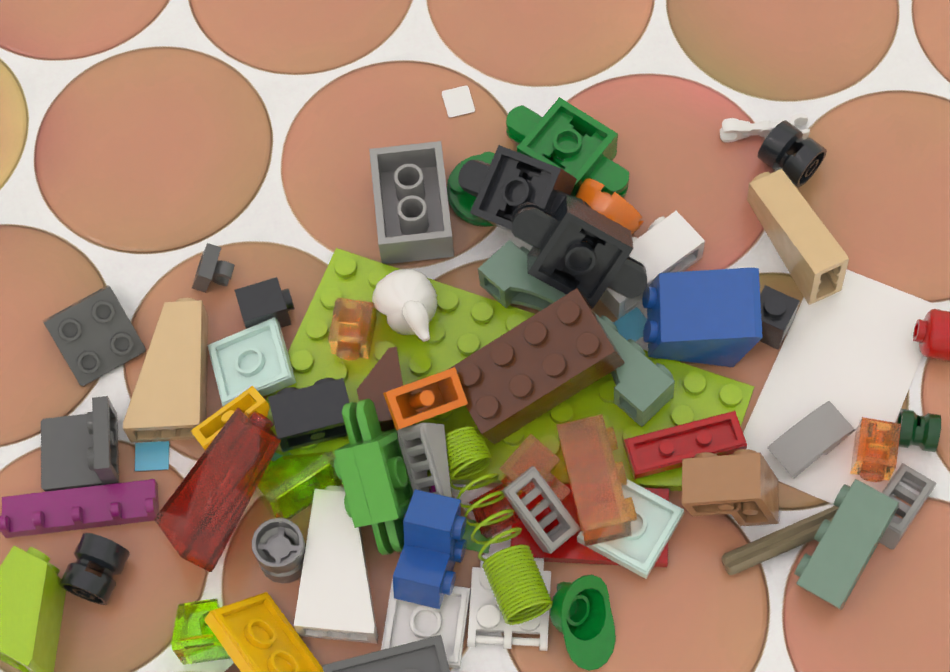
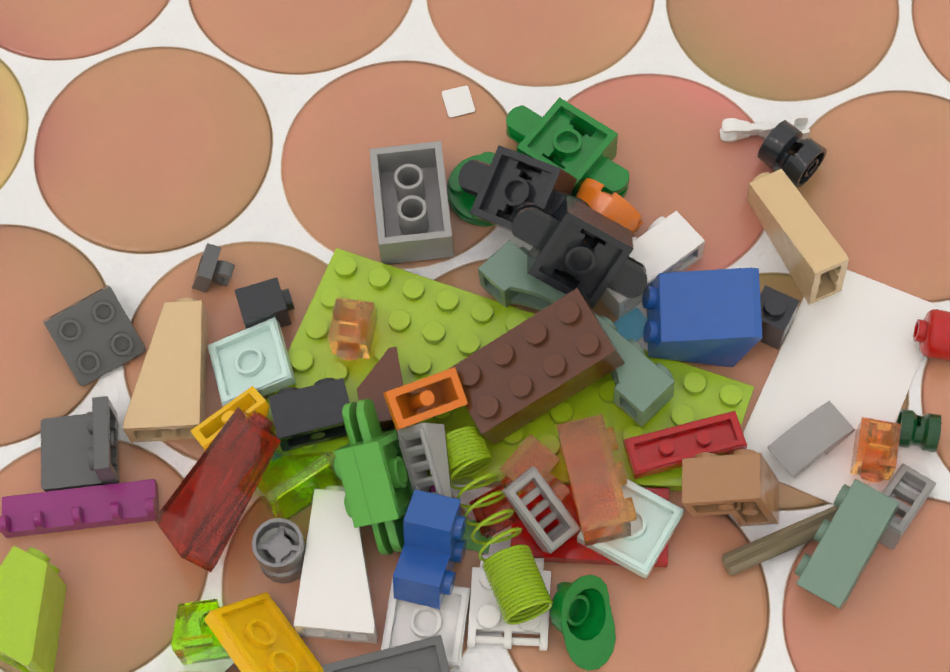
(101, 556): black wheel -> none
(152, 456): medium azure sticker -> none
(407, 301): white hair -> none

